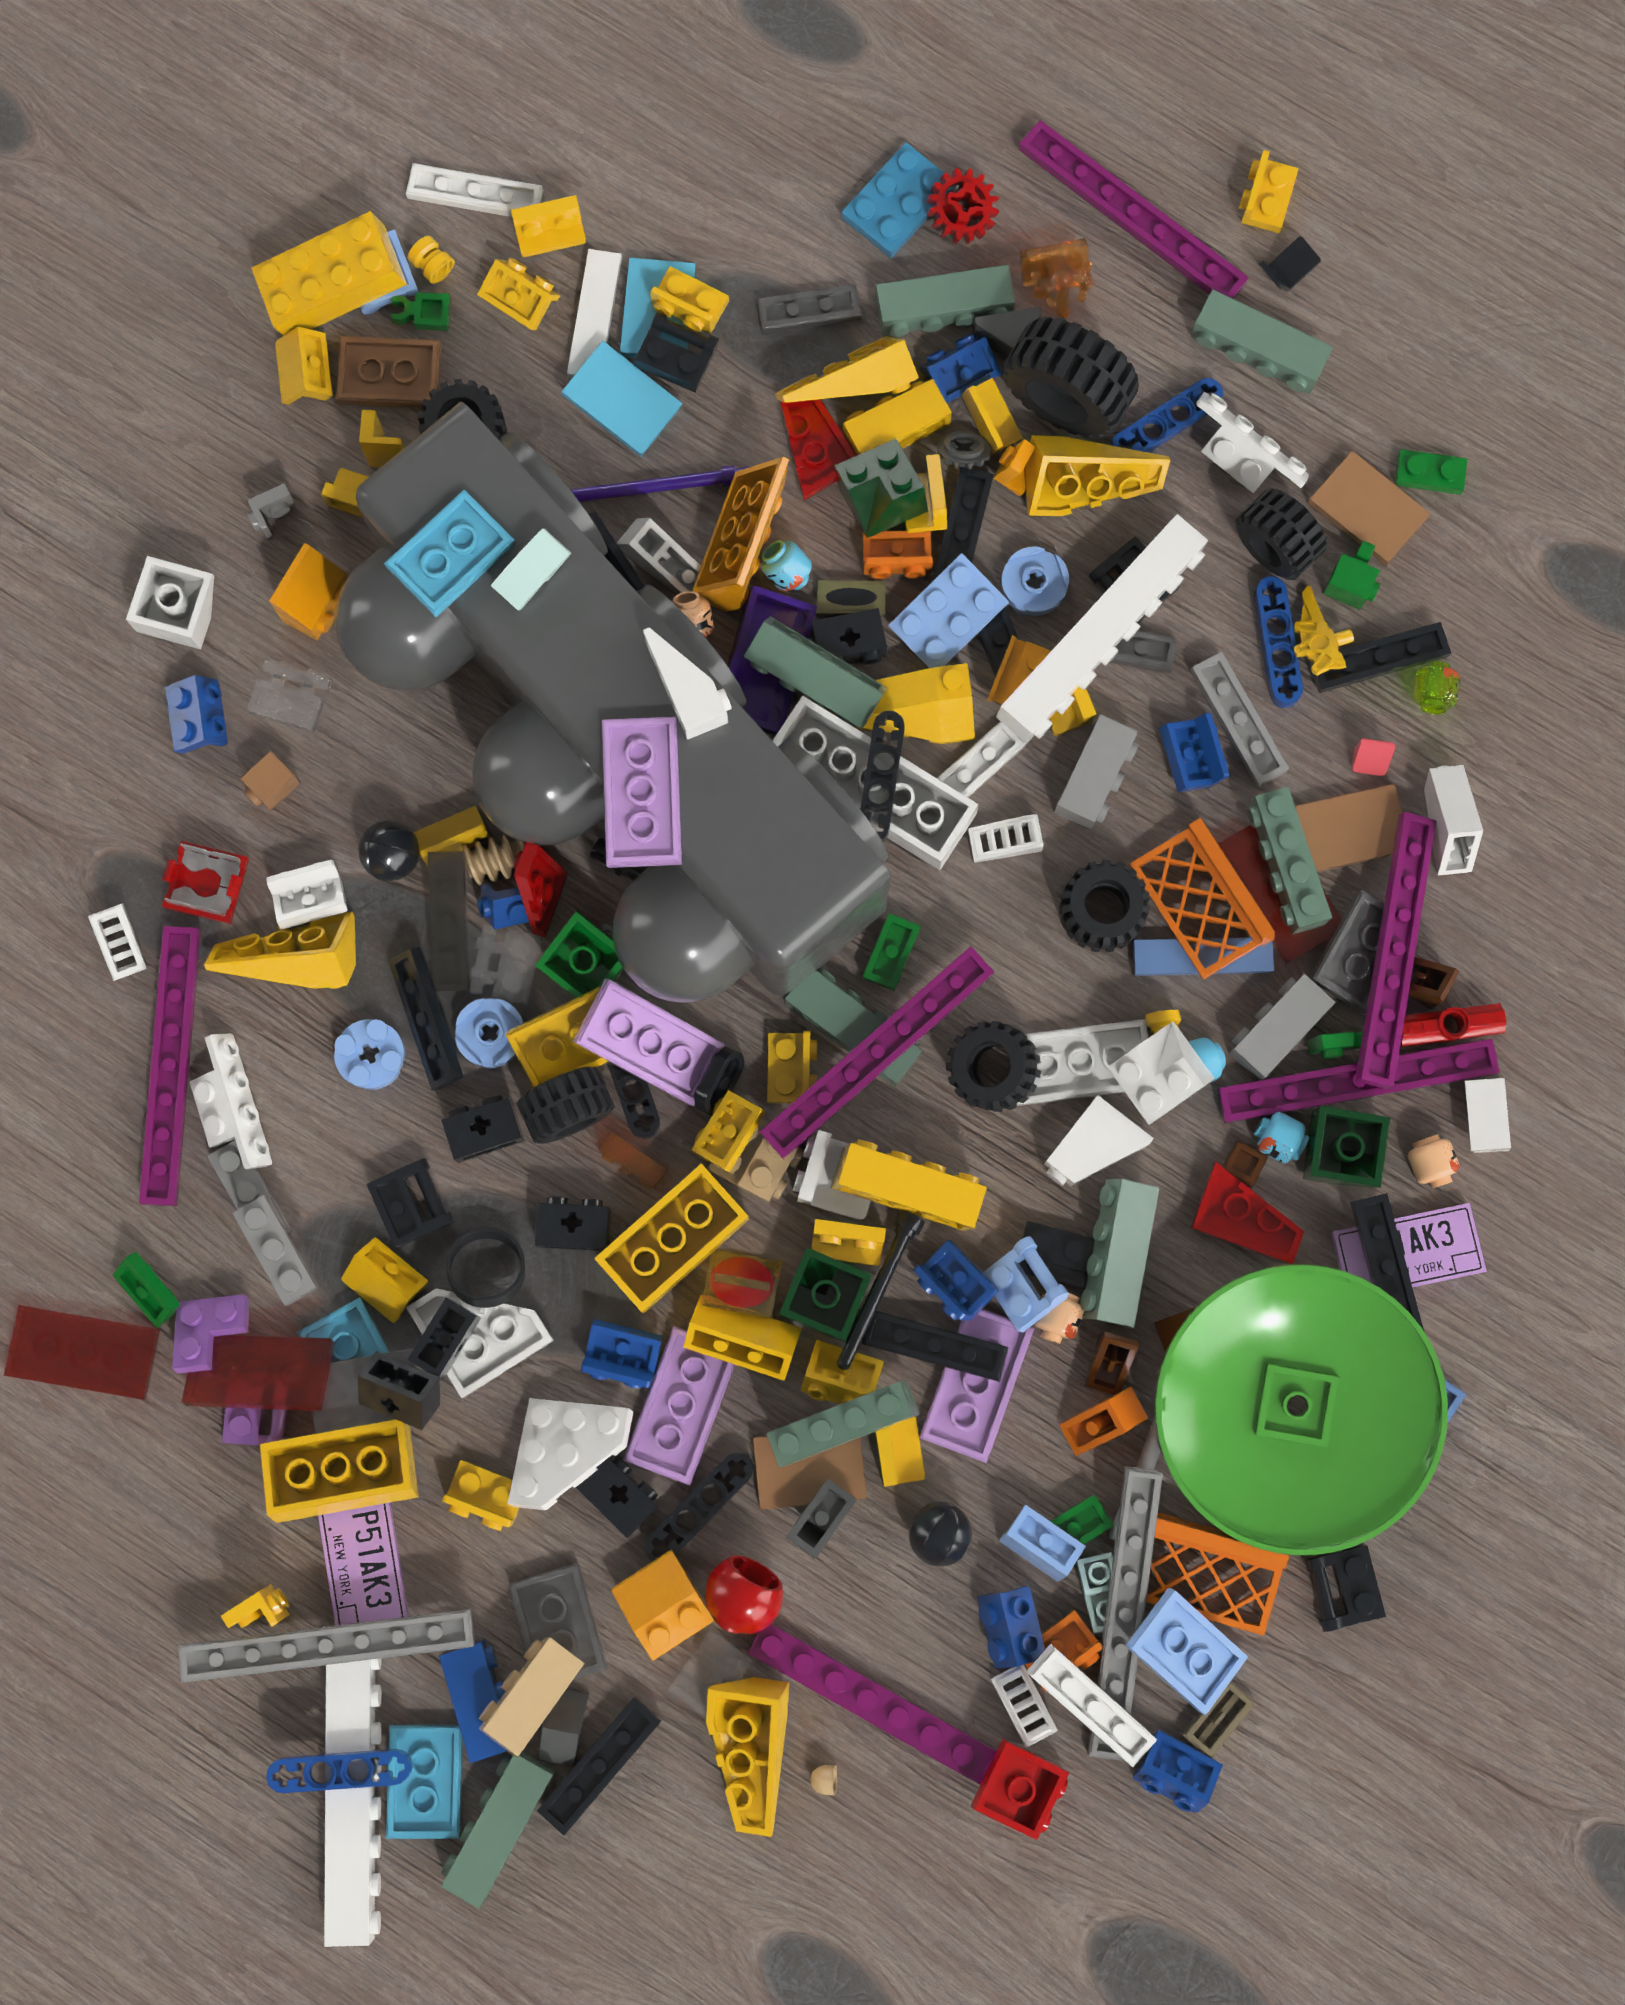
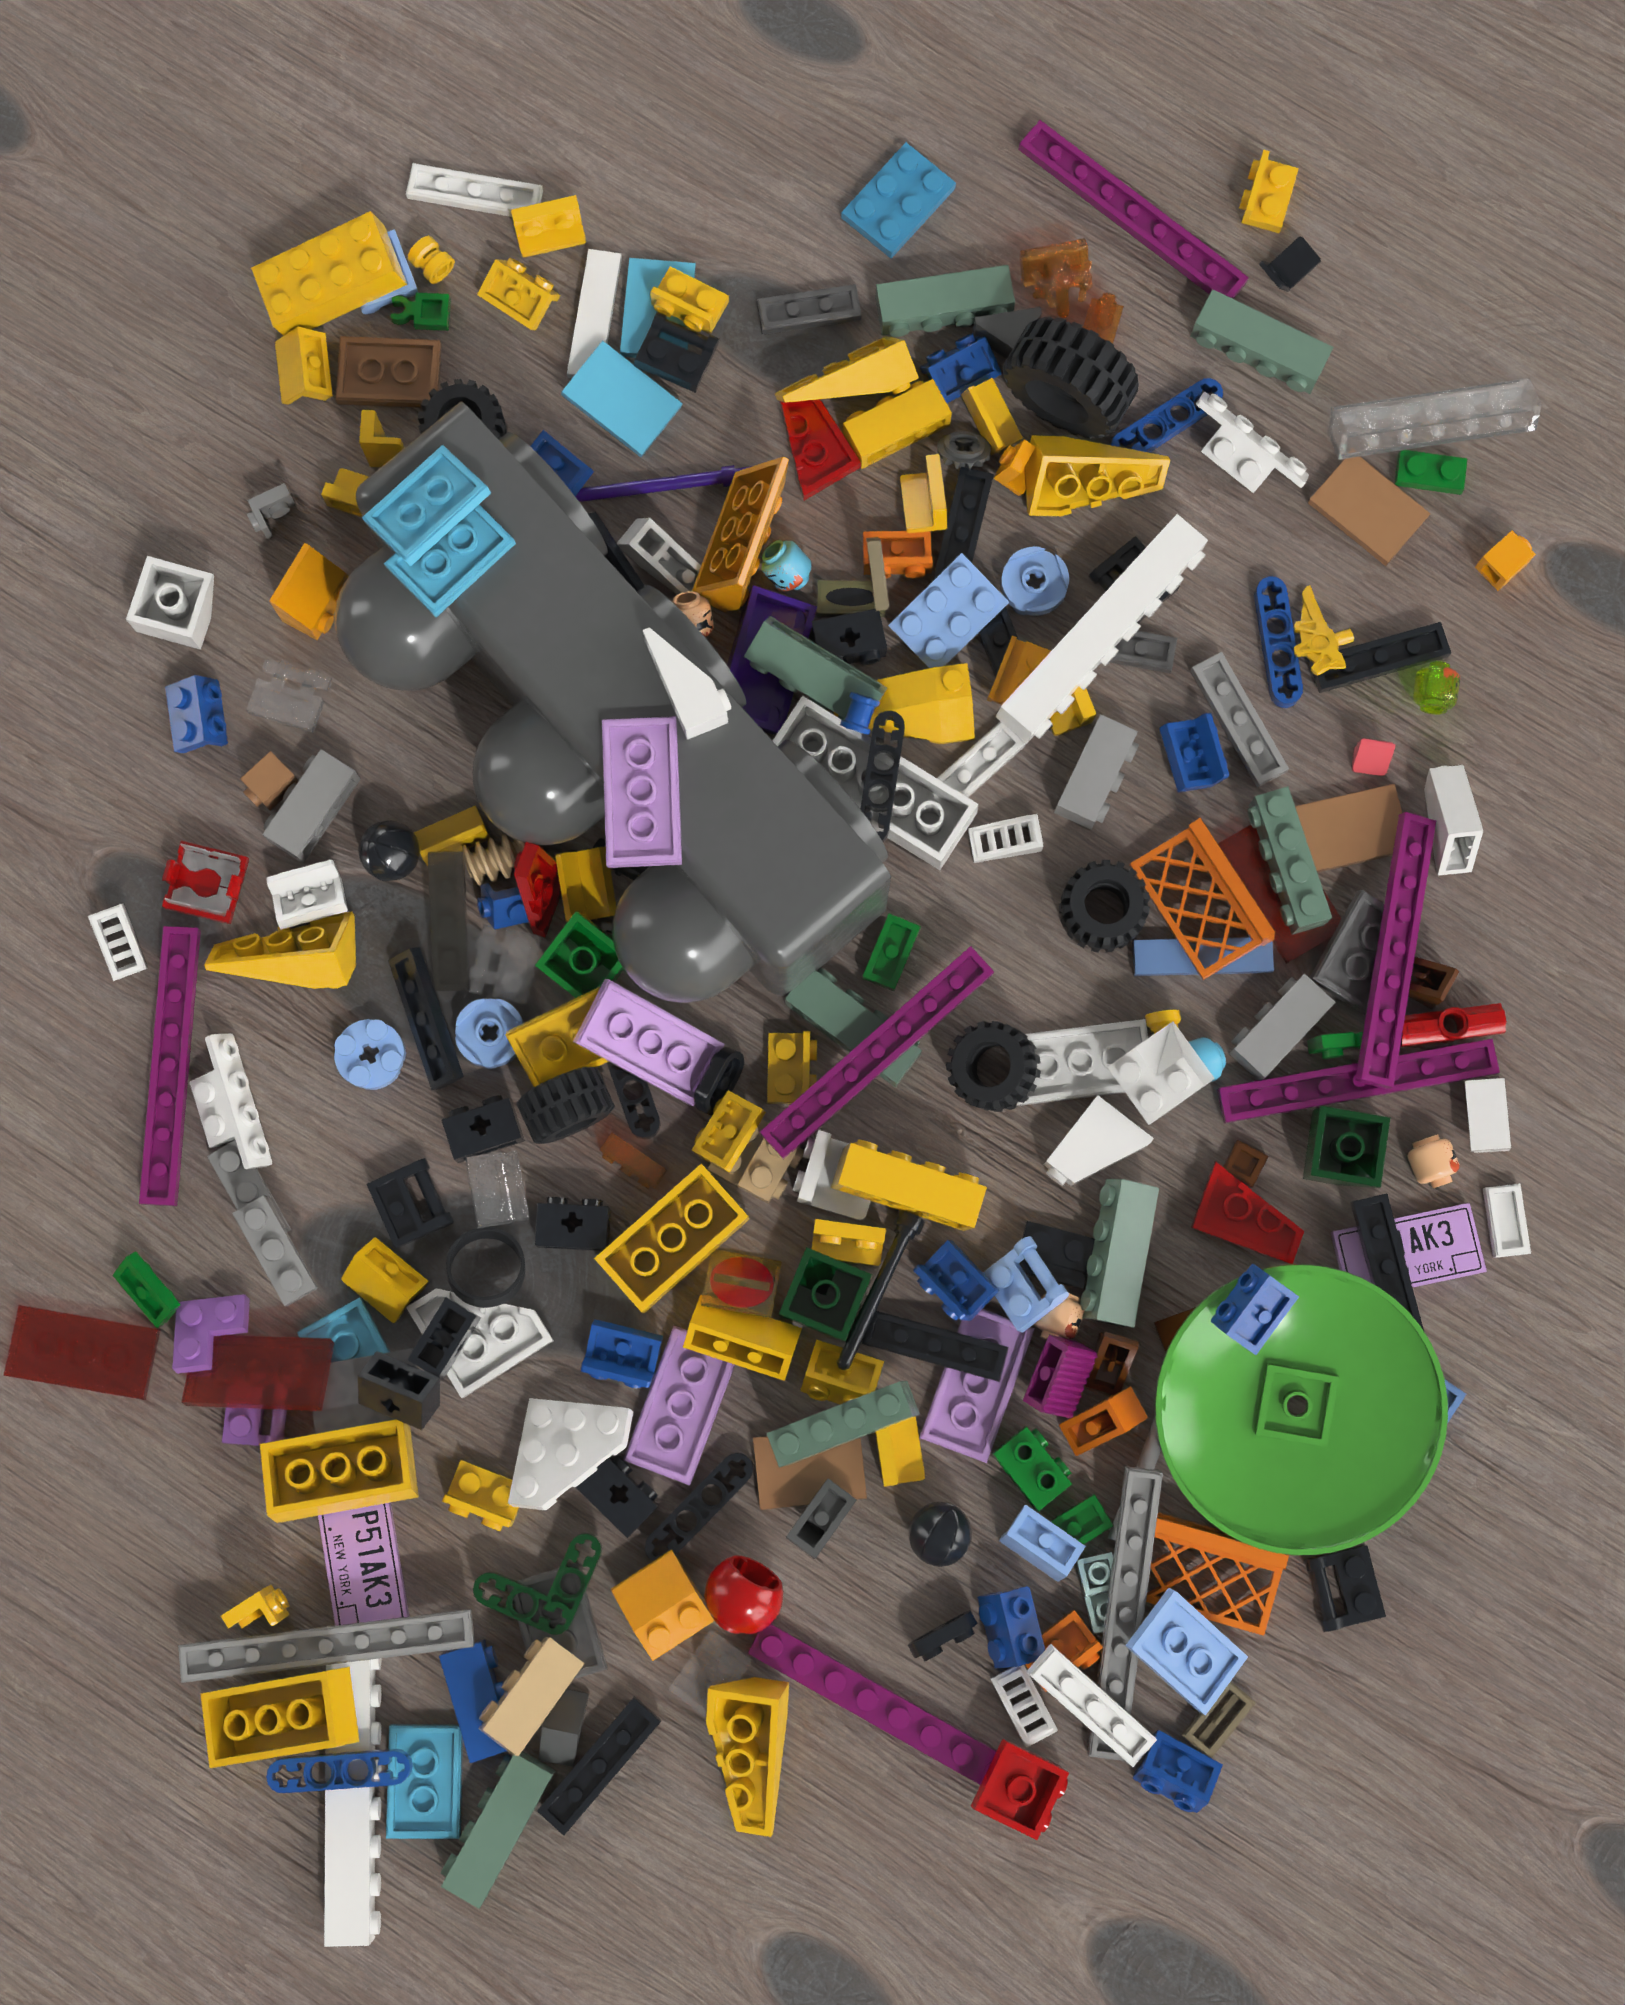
(279, 1717): none -> yellow brick
(310, 805): none -> light grey brick
(426, 505): none -> medium azure tile
(497, 1189): none -> clear plate
(530, 569): light aqua slope -> none
(556, 1597): none -> dark green beam
(562, 461): none -> blue bracket
(586, 883): none -> yellow panel
(824, 1779): tan hinge -> none
(859, 713): none -> blue bush
(877, 573): none -> dark tan tile
(881, 488): dark green slope -> none
(930, 1643): none -> black plate
(975, 206): red gear -> none
(1032, 1467): none -> green brick
(1060, 1376): none -> magenta brick
(1104, 316): none -> clear orange hinge
(1254, 1309): none -> bracket
(1281, 534): black tyre -> none
(1281, 1137): medium azure head -> none
(1354, 579): green brick -> none
(1434, 418): none -> clear brick
(1505, 560): none -> light orange brick
(1506, 1220): none -> white tile

